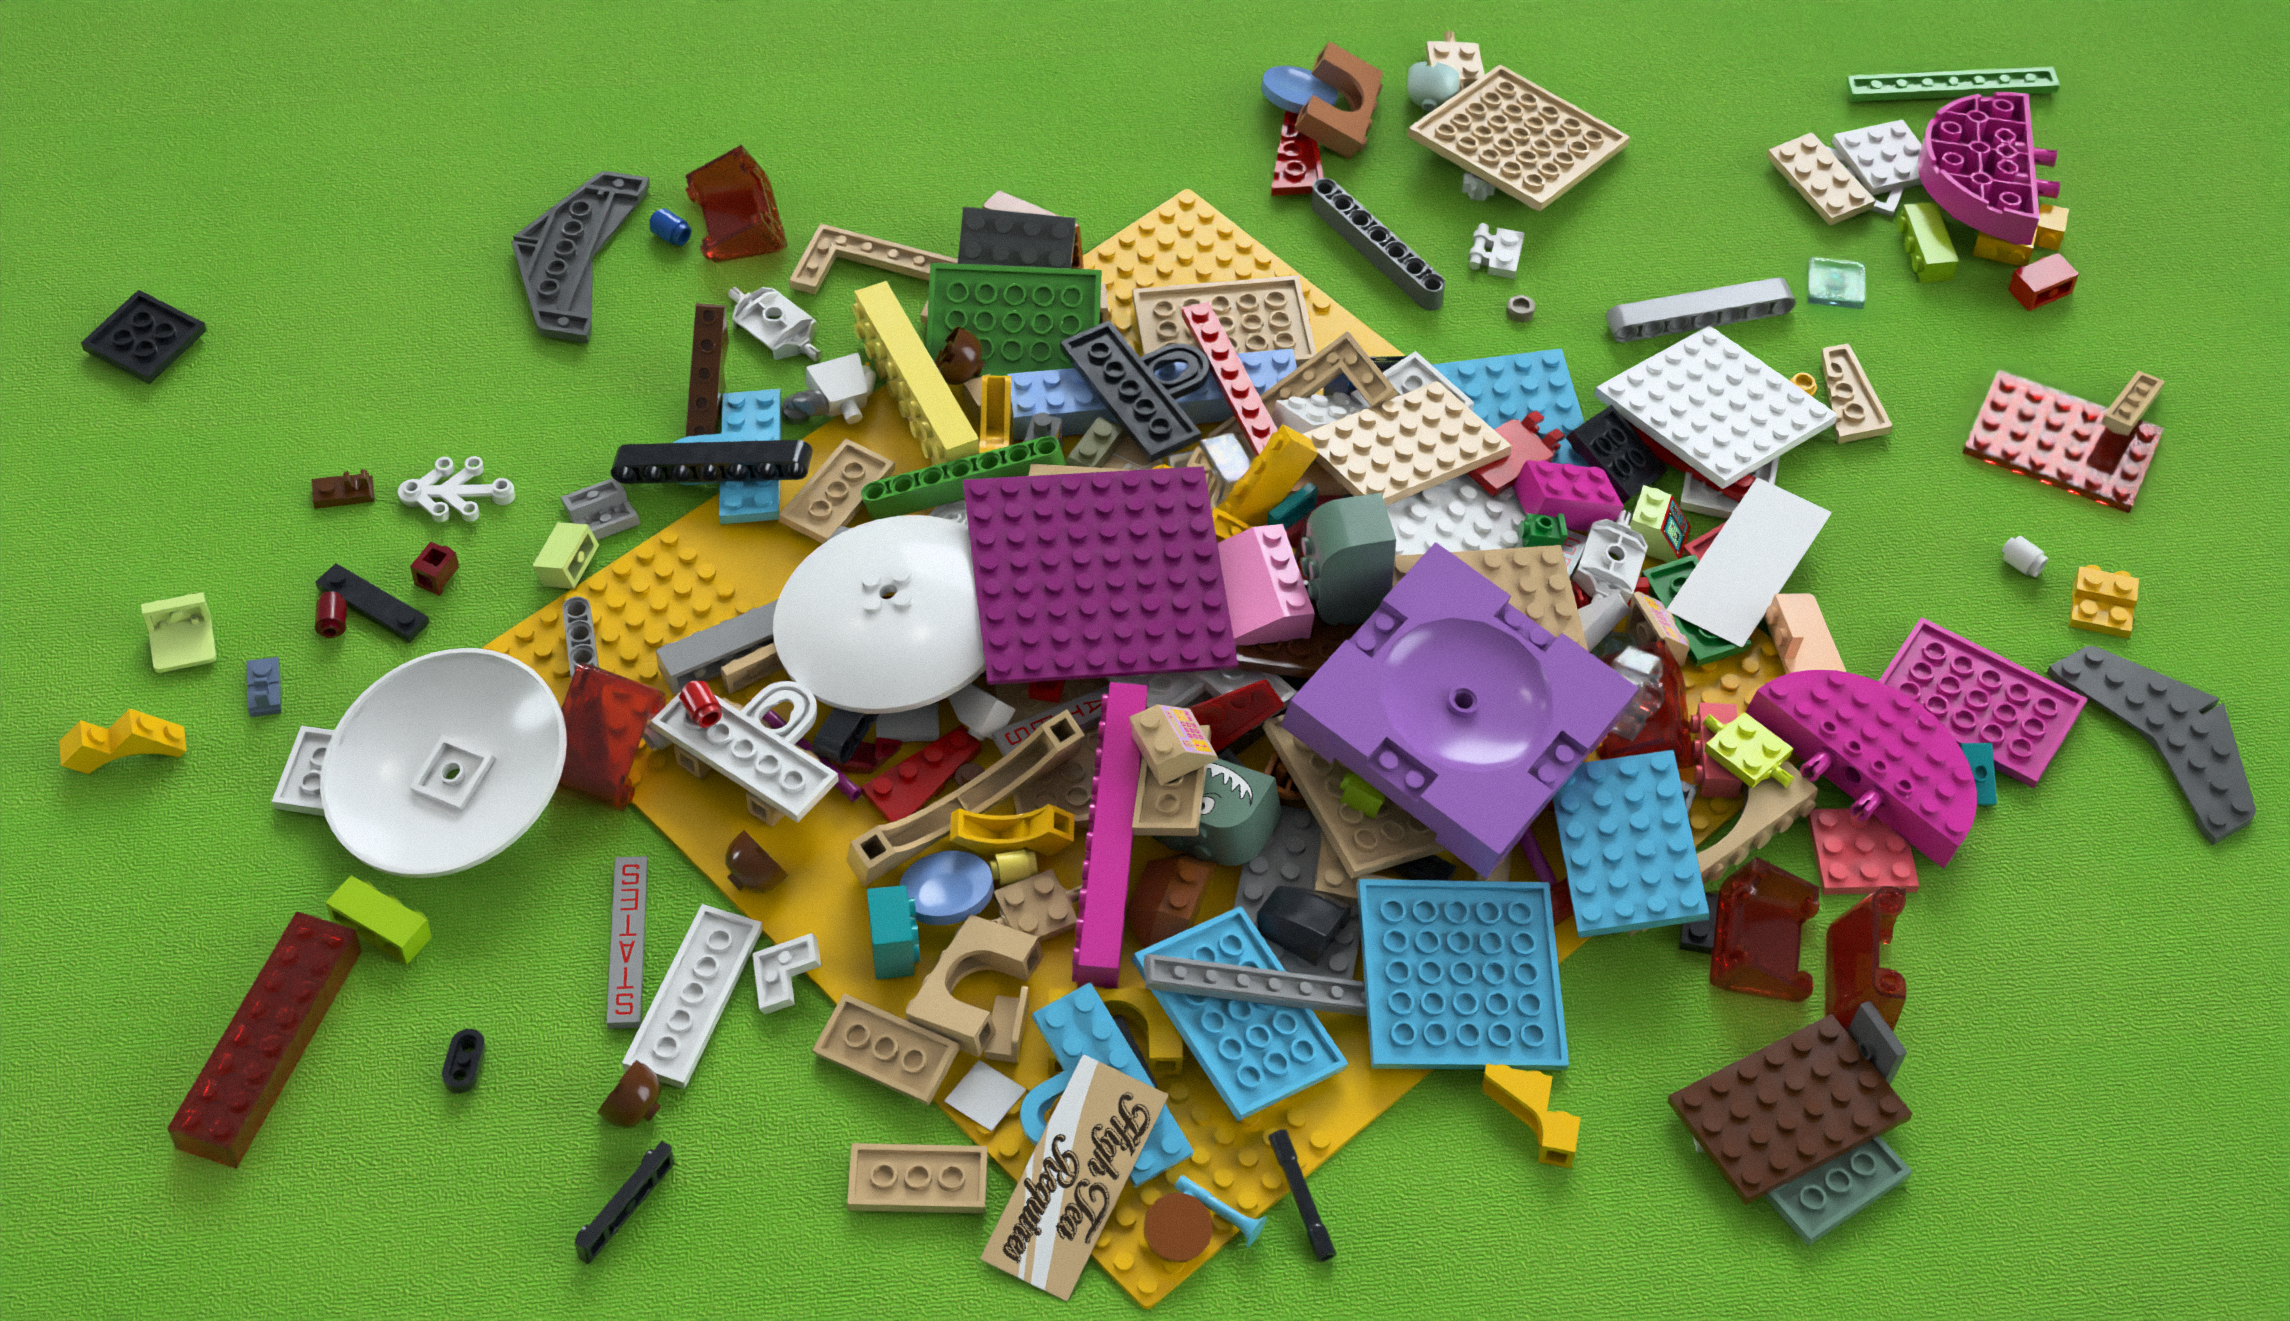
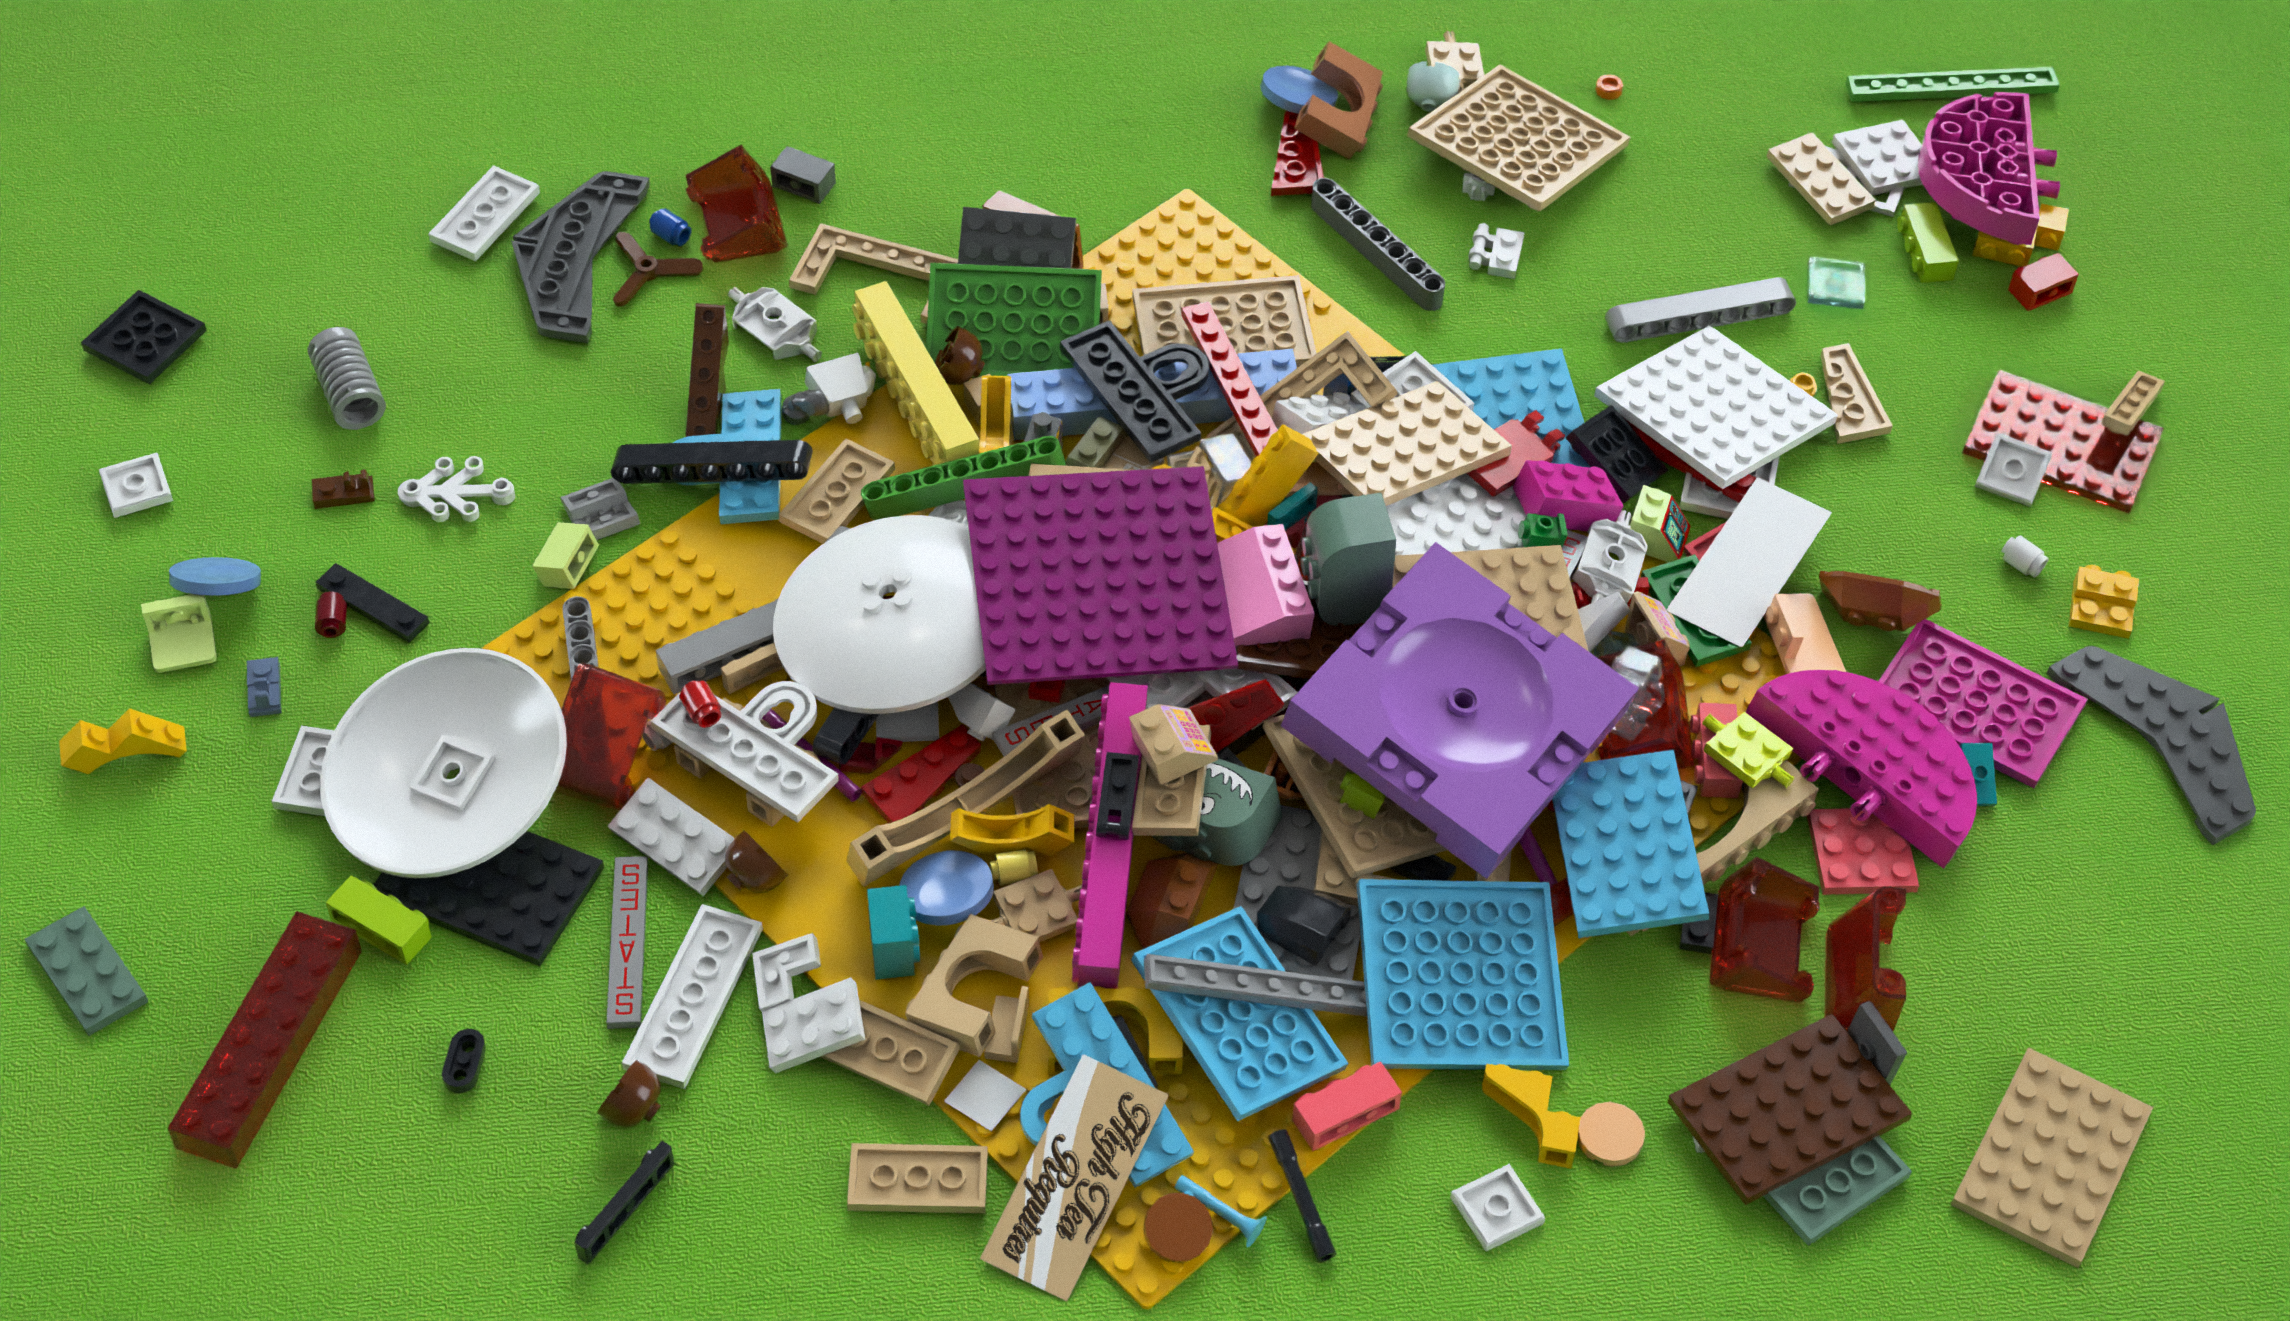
(86, 970): none -> sand green plate
(135, 485): none -> white plate
(215, 576): none -> medium blue piece
(346, 378): none -> light grey piece
(434, 567): dark red brick -> none
(484, 213): none -> white plate
(508, 902): none -> black plate
(649, 268): none -> reddish brown piece
(673, 836): none -> white plate
(803, 174): none -> dark grey brick
(813, 1025): none -> white plate
(1117, 794): none -> black plate
(1346, 1105): none -> coral brick
(1497, 1207): none -> white tile
(1520, 308): dark tan tile -> none
(1609, 87): none -> orange tile
(1611, 1134): none -> light nougat tile
(1878, 600): none -> dark orange wedge
(2013, 469): none -> white tile
(2052, 1157): none -> tan plate

